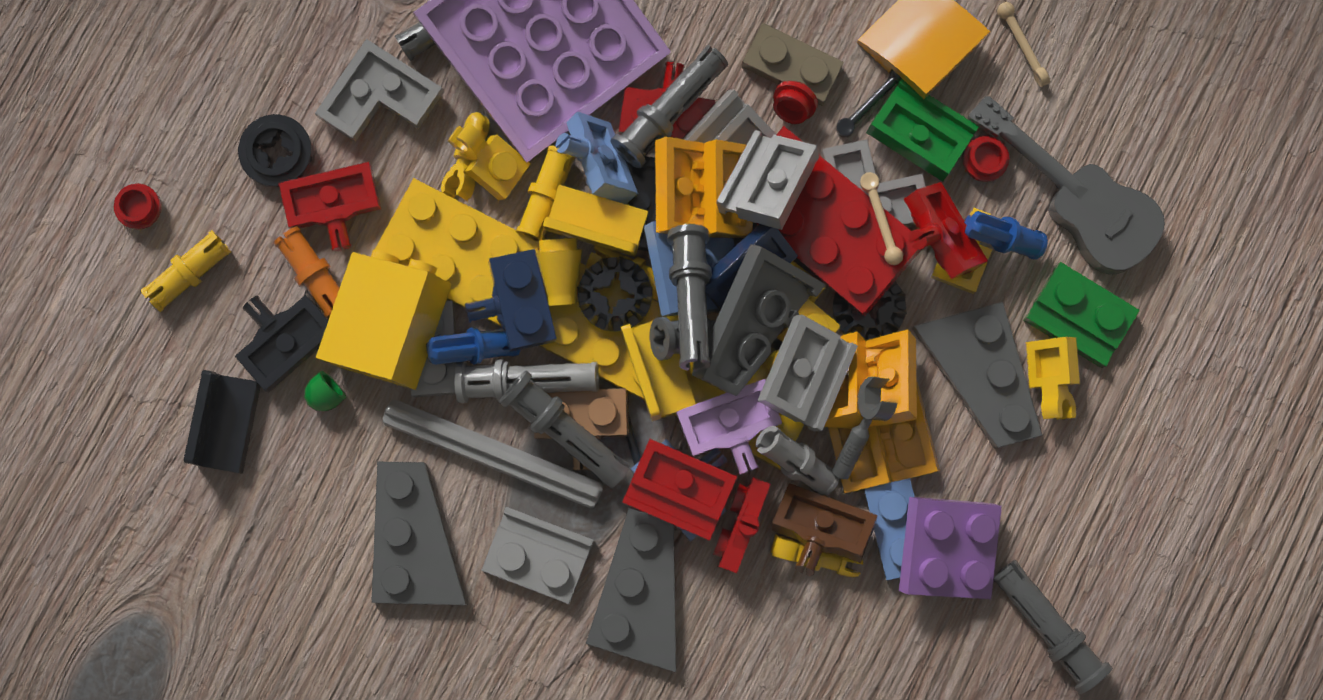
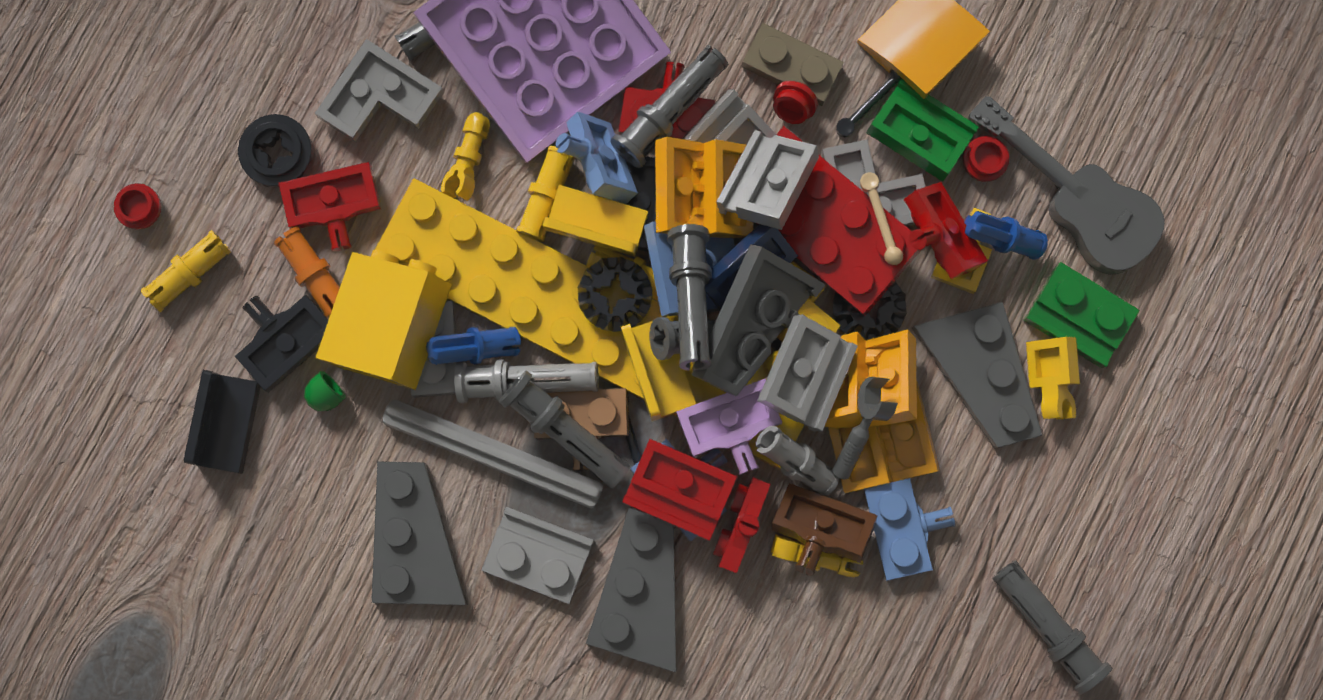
(493, 162): yellow plate -> none
(517, 301): dark blue plate -> none
(559, 269): yellow cone -> none
(950, 548): medium lavender plate -> none
(1006, 11): tan hinge -> none

